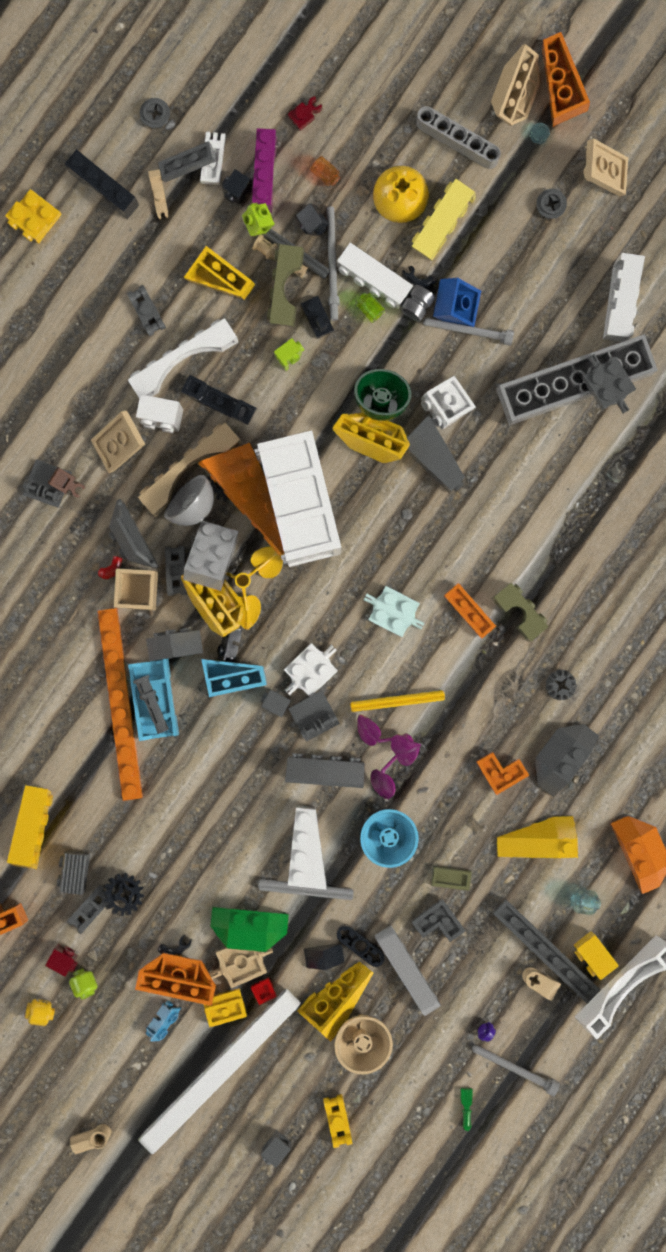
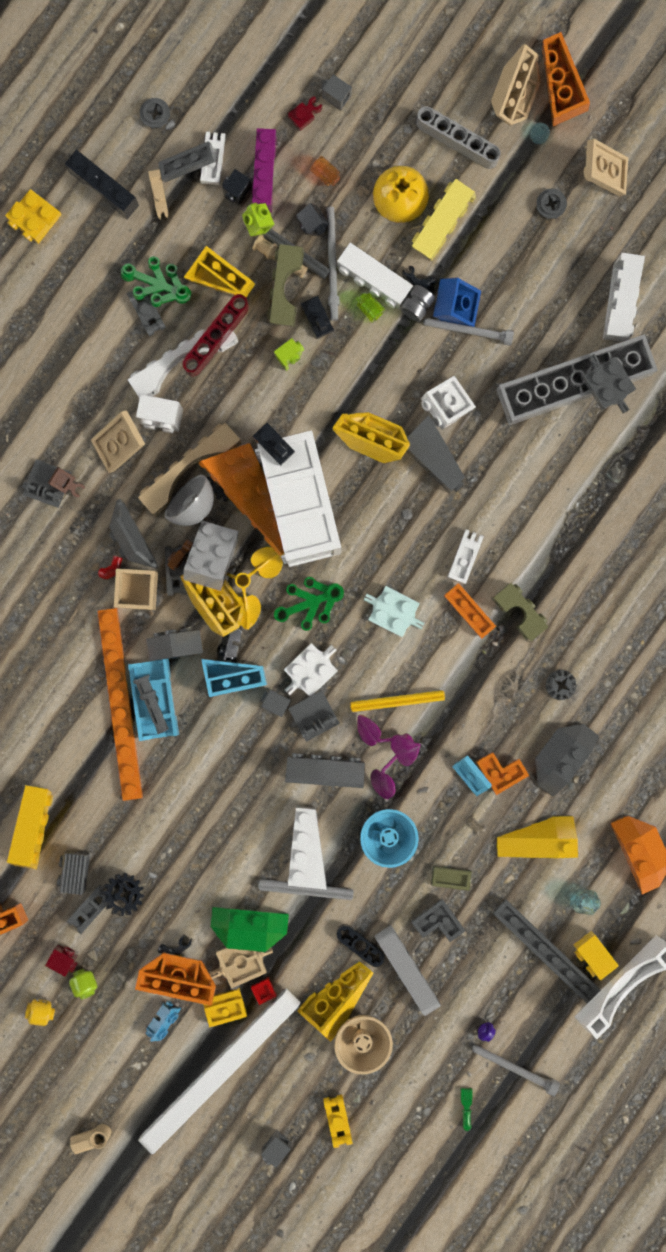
(157, 284): none -> green plant
(176, 559): none -> reddish brown plate
(216, 326): none -> dark red beam
(218, 400): black slope -> none
(273, 444): none -> black hinge
(312, 601): none -> green plant
(324, 956): black slope -> none
(336, 92): none -> dark grey brick
(382, 394): dark green piece -> none
(465, 557): none -> white hinge
(472, 775): none -> medium azure plate
(543, 983): tan piece -> none

